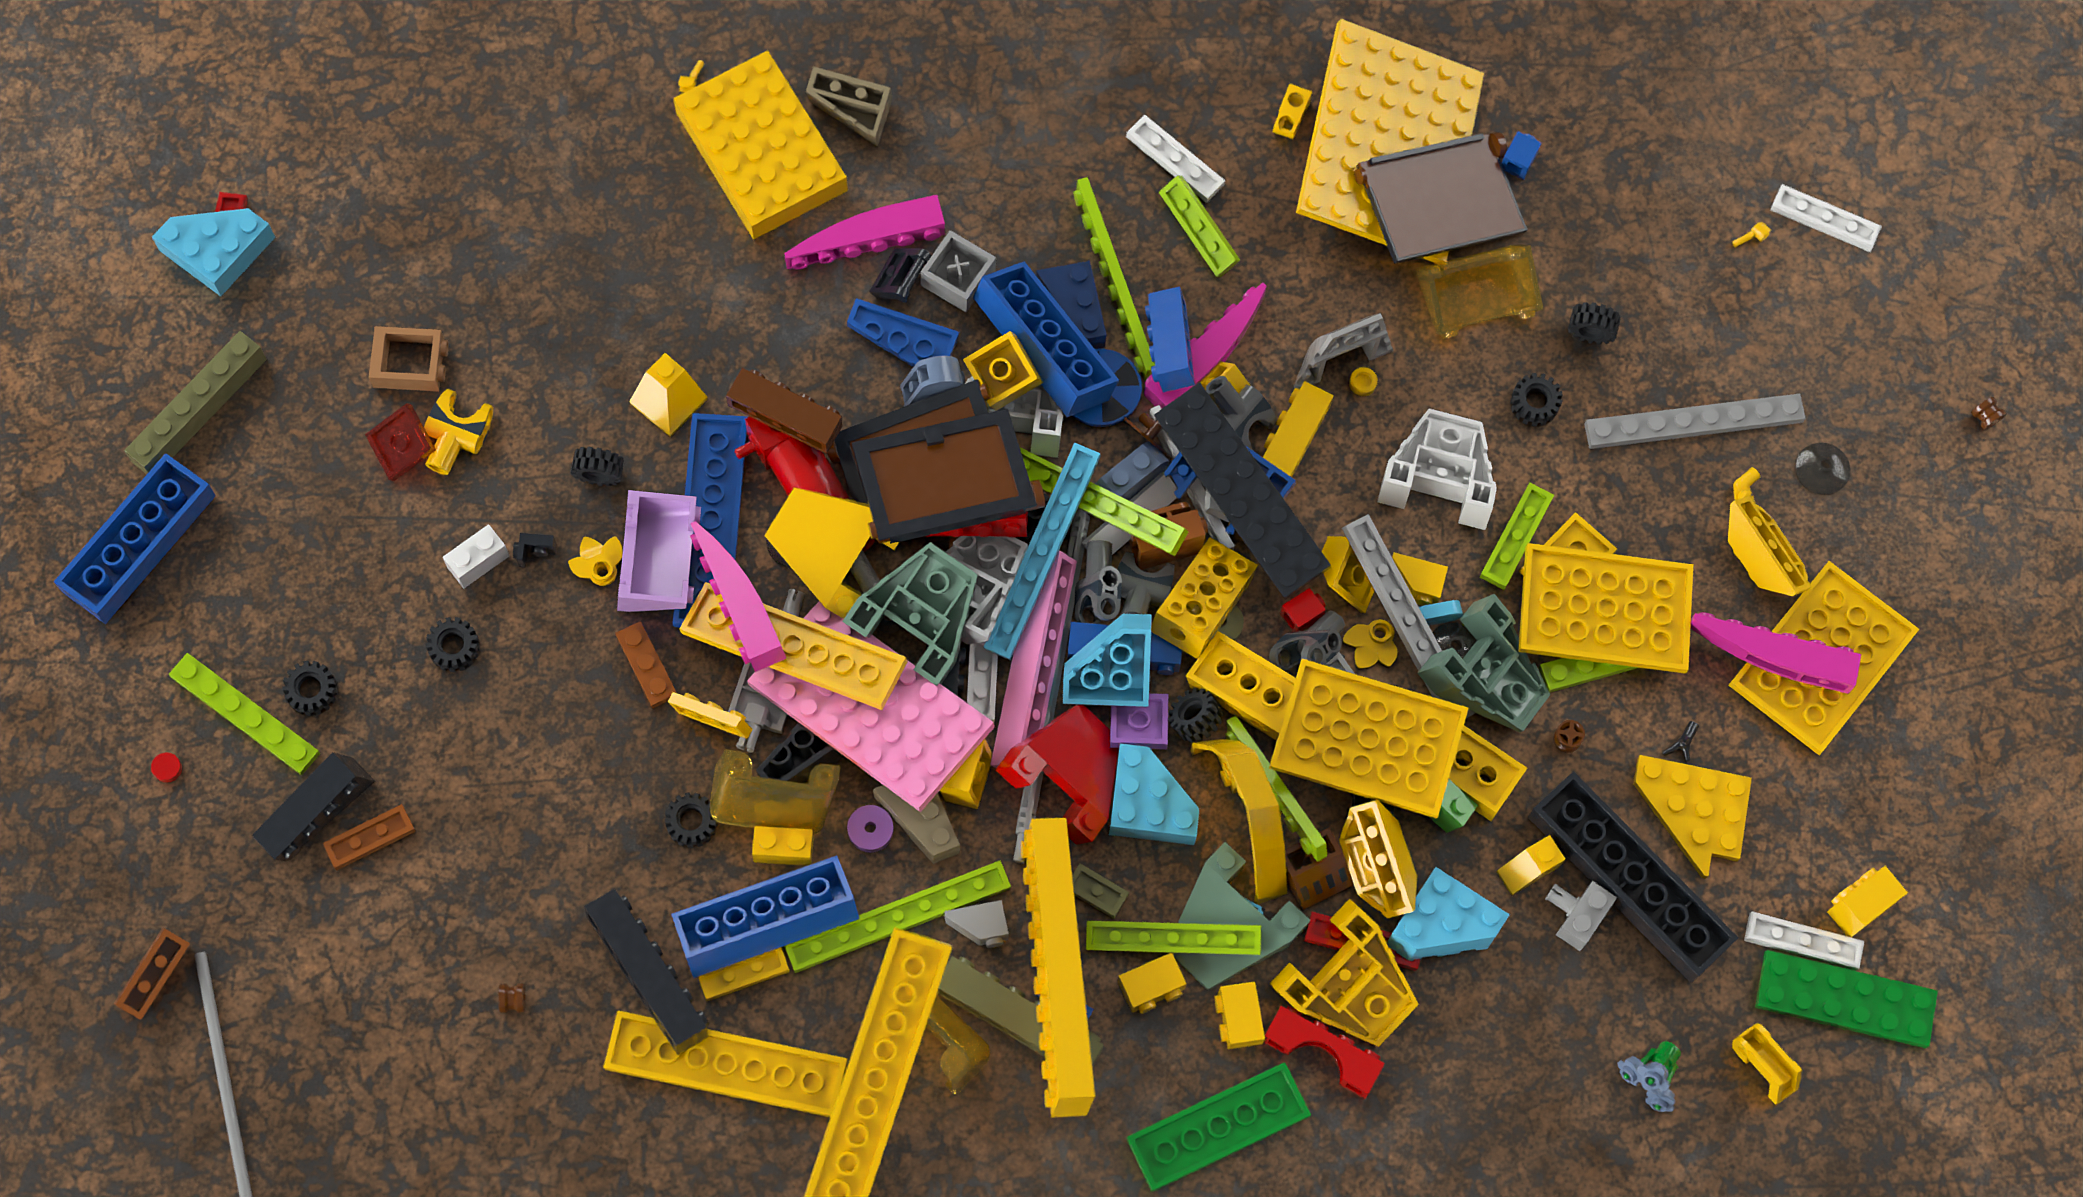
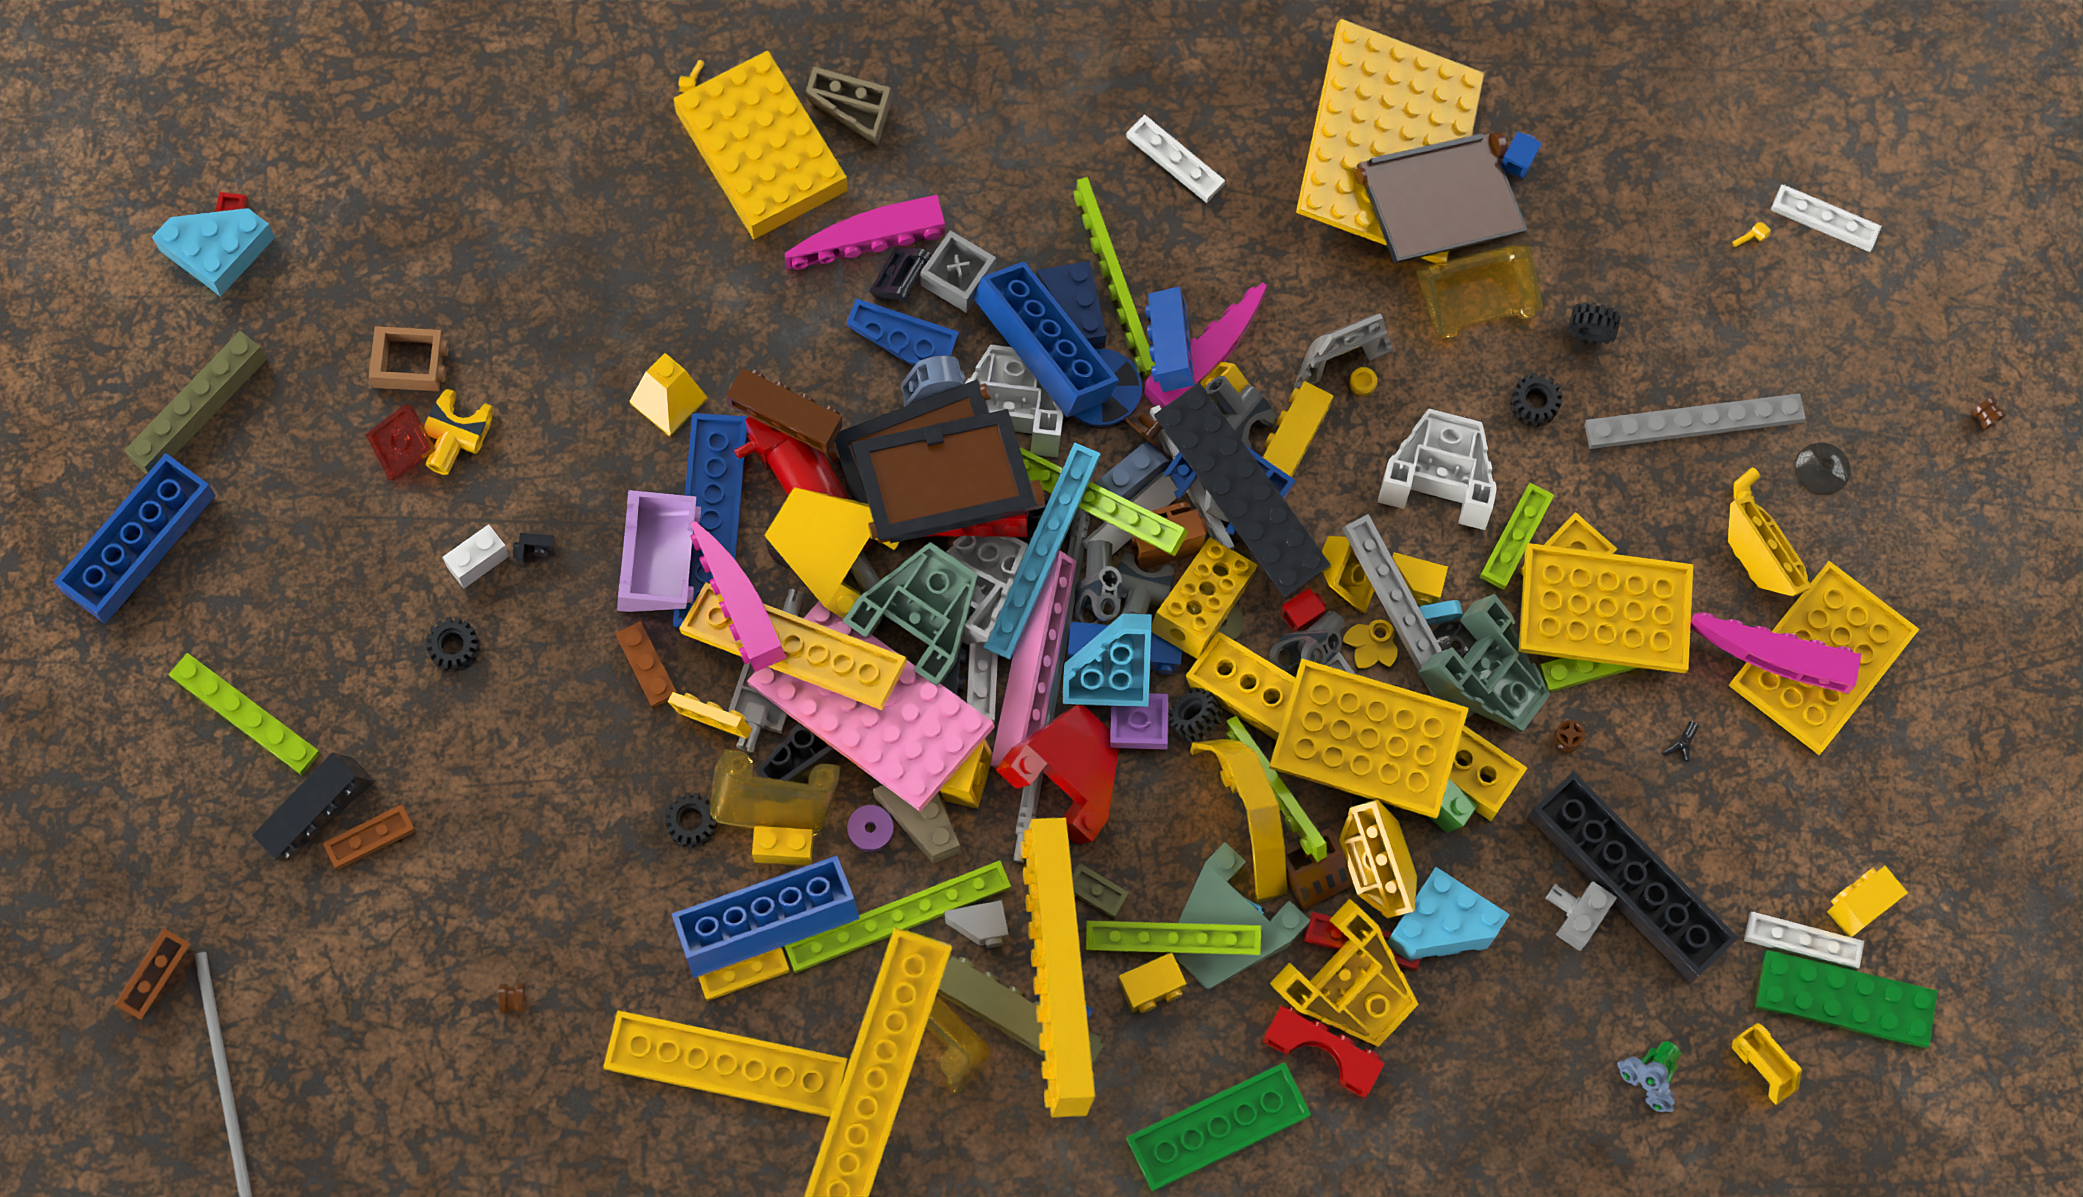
(166, 767): red tile -> none
(305, 672): black tyre -> none
(597, 466): black tyre -> none
(597, 557): yellow plate -> none
(646, 971): black brick -> none
(1004, 369): yellow brick -> none
(1150, 800): medium azure brick -> none
(1199, 226): lime plate -> none
(1240, 1015): yellow brick -> none
(1292, 111): yellow leg -> none
(1531, 865): yellow slope -> none
(1697, 807): yellow wing -> none

